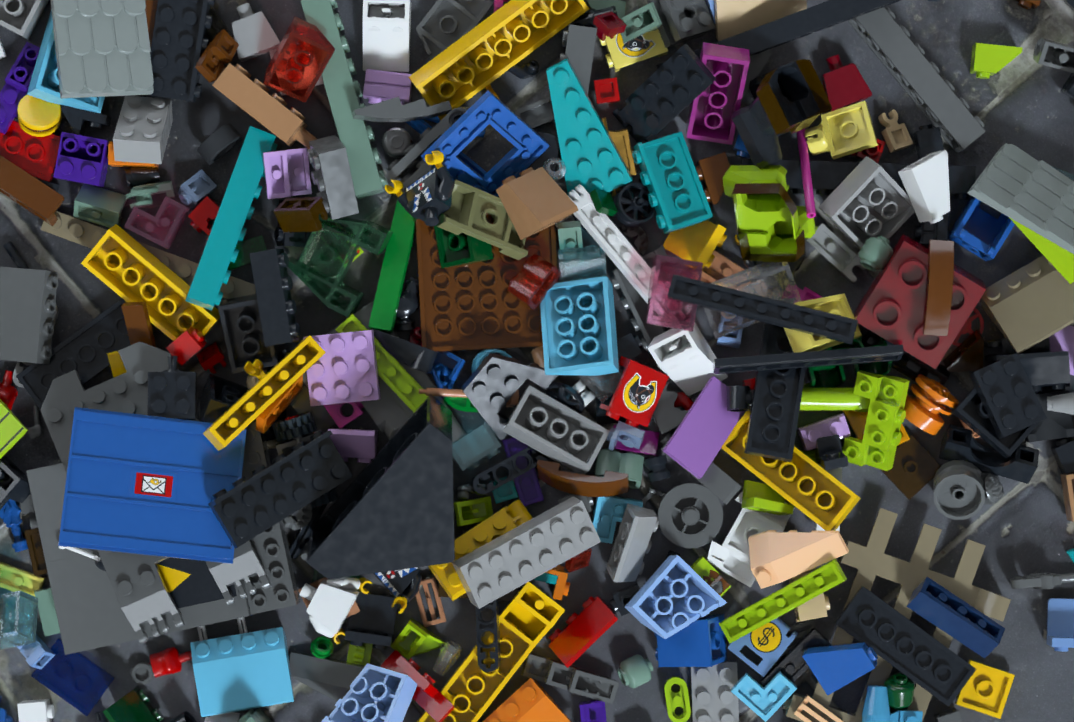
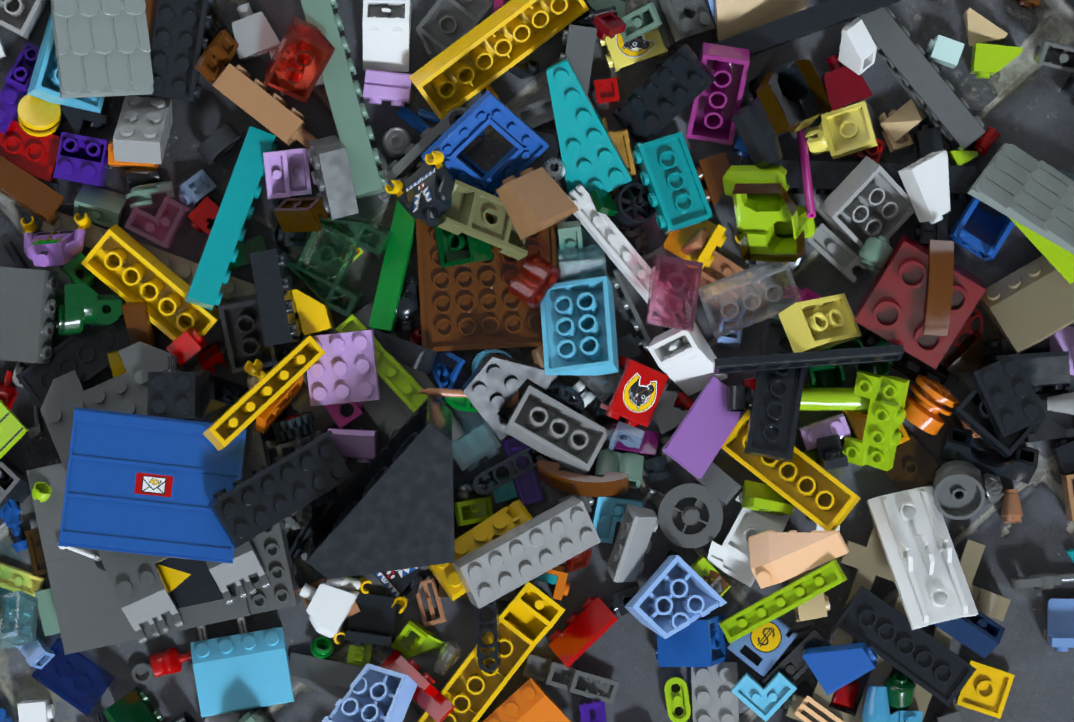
(41, 491): none -> lime hinge
(54, 247): none -> medium lavender torso
(75, 264): none -> green brick
(82, 305): none -> dark green piece
(313, 314): none -> yellow slope
(394, 111): dark grey slope -> none
(635, 671): sand green head -> none
(696, 241): none -> nougat tile
(762, 309): black tile -> none
(846, 695): none -> red piece
(856, 47): none -> white slope
(903, 120): none -> tan slope
(921, 557): none -> white hinge
(944, 51): none -> light aqua brick
(961, 157): none -> lime slope
(980, 29): none -> tan slope
(986, 141): none -> red pin
(1011, 507): none -> nougat cone

